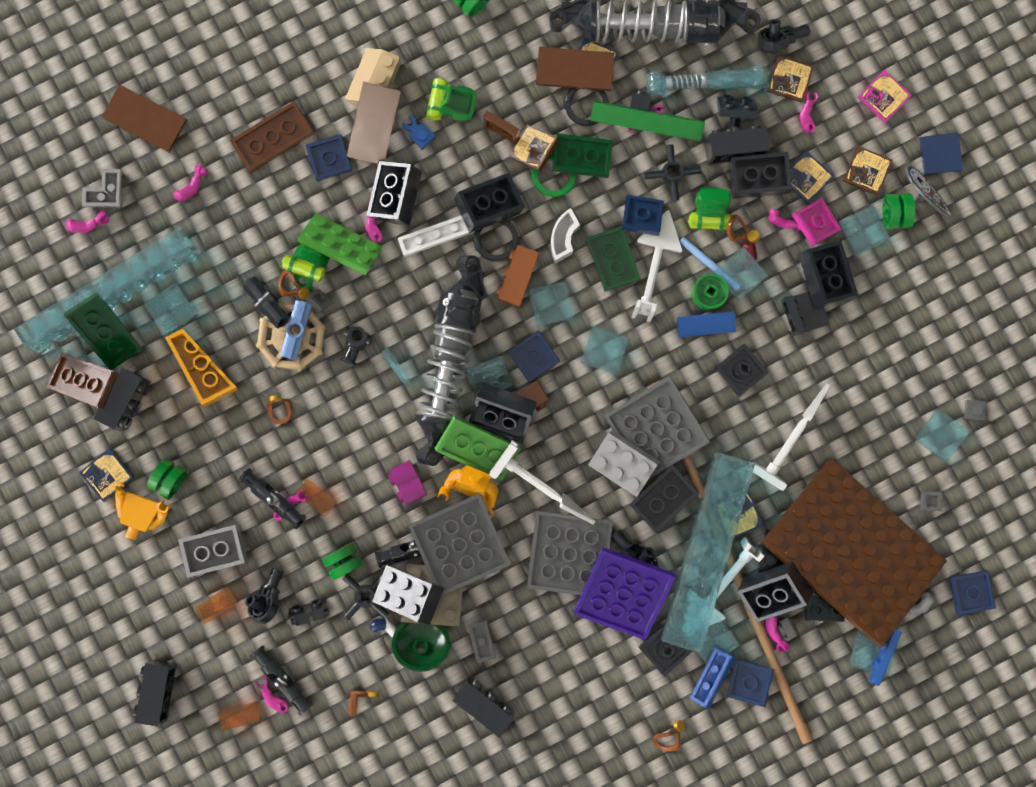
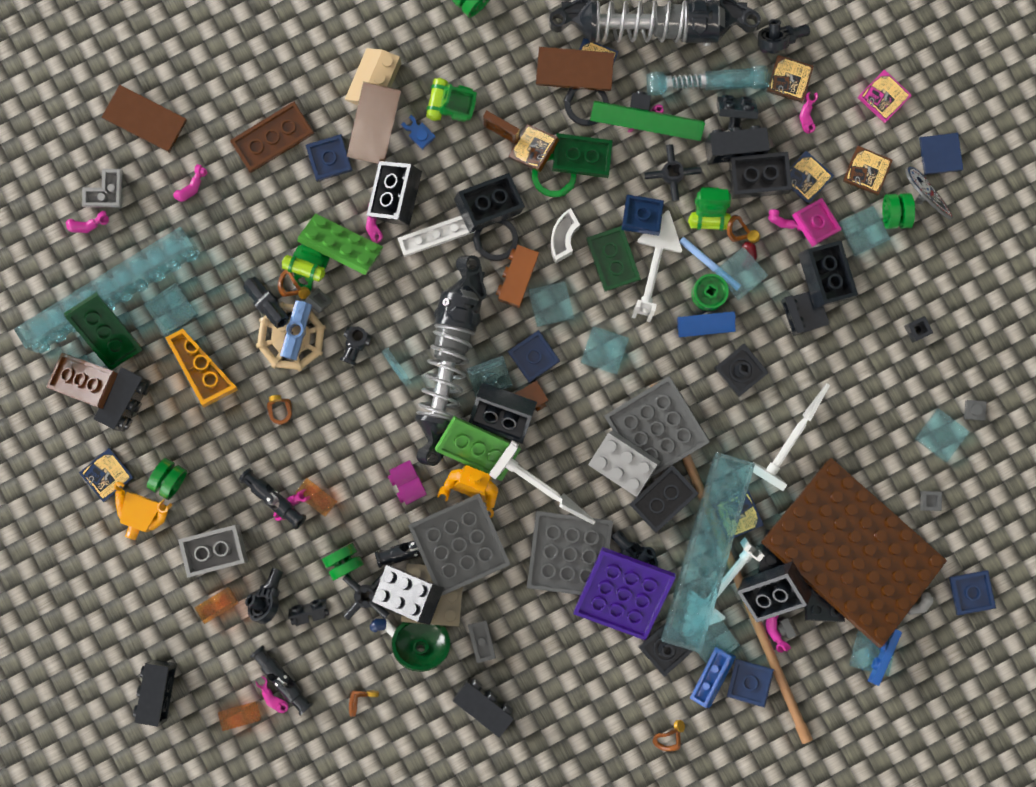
(924, 329): none -> black plate

